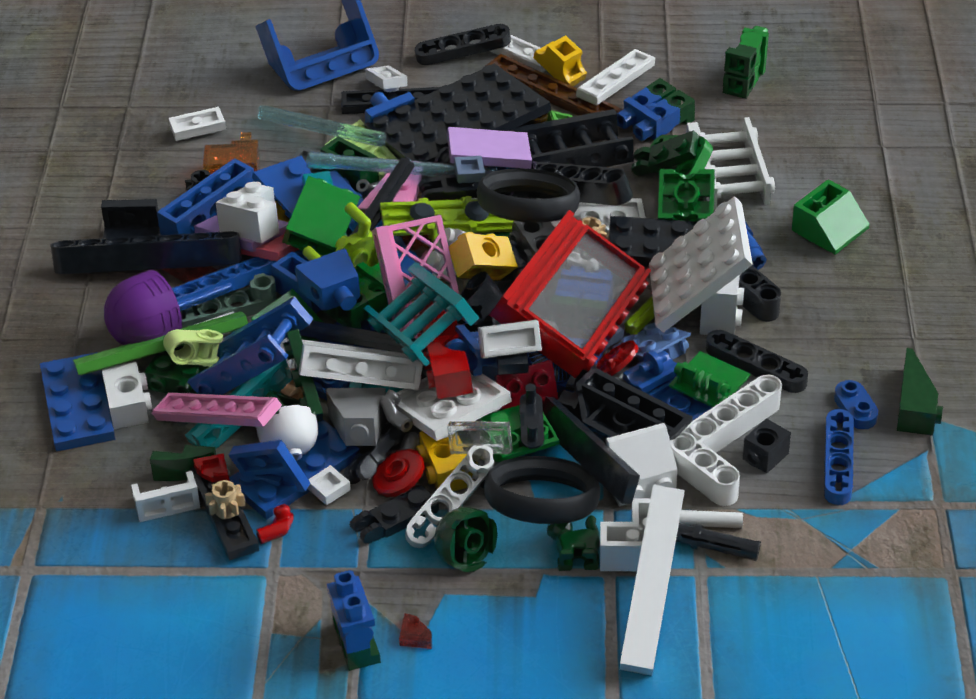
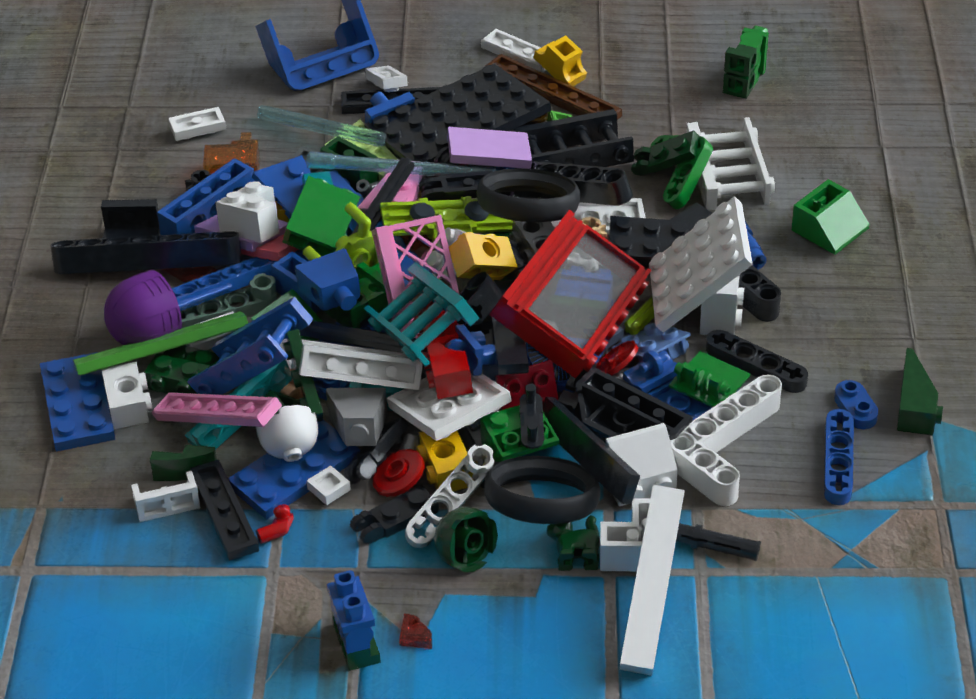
(199, 347): yellowish green piece -> none
(212, 468): red tile -> none
(225, 499): tan gear -> none
(269, 462): blue wing -> none
(393, 415): flat silver arm -> none
(463, 47): black beam -> none
(466, 434): clear tile -> none
(469, 169): sand blue plate -> none
(509, 339): white tile -> none
(615, 77): white tile -> none
(656, 112): blue hips -> none
(686, 191): green brick -> none
(712, 518): white piece -> none
(766, 445): black brick -> none

